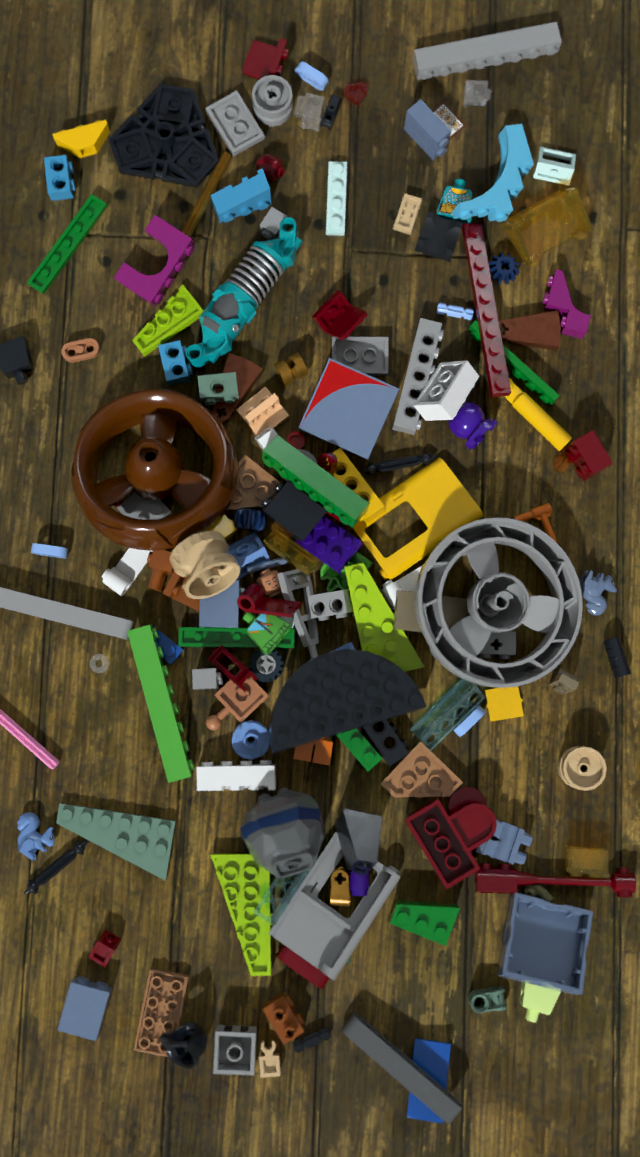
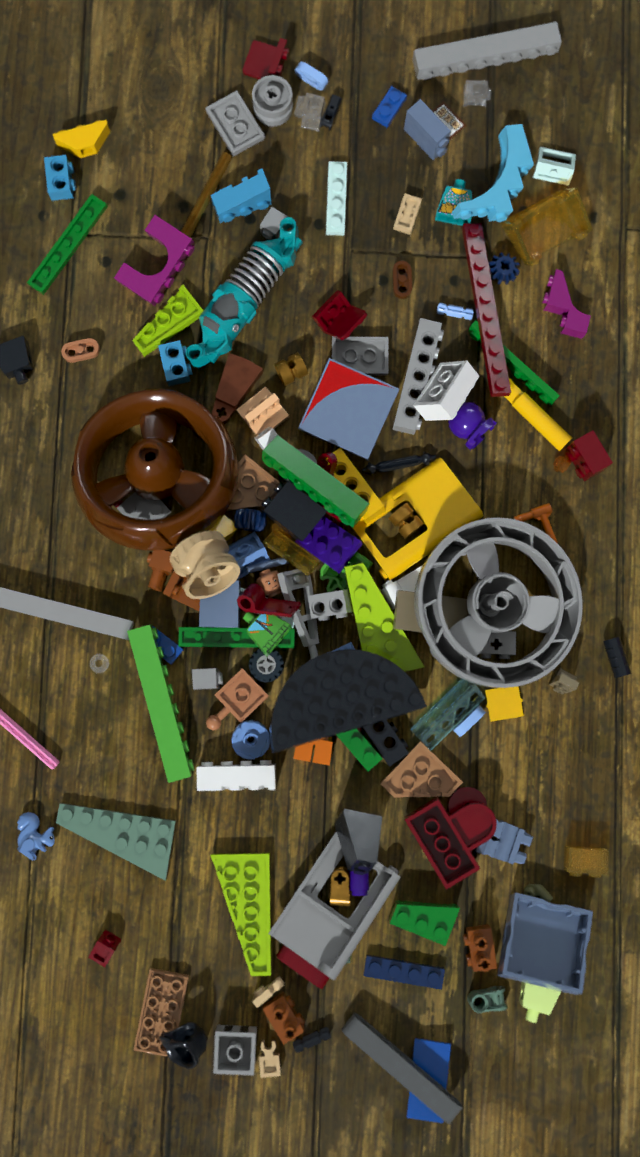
(49, 550): light blue beam -> none
(55, 867): black wheel -> none
(85, 1008): sand blue brick -> none
(126, 571): white door -> none
(183, 155): black plate -> none
(208, 383): sand green brick -> none
(220, 655): dark red window -> none
(264, 993): none -> tan plate
(272, 167): dark red head -> none
(284, 832): dark grey rock -> none
(284, 900): clear light blue fence -> none
(296, 439): red tile -> none
(356, 93): clear red tile -> none
(389, 107): none -> blue plate
(401, 515): none -> pearl gold wheel
(402, 281): none -> reddish brown plate
(404, 972): none -> dark blue plate
(438, 237): black brick -> none
(480, 948): none -> dark orange brick
(505, 880): dark red bar -> none
(533, 330): copper piece -> none
(592, 589): sand blue animal -> none
(593, 765): tan wheel -> none

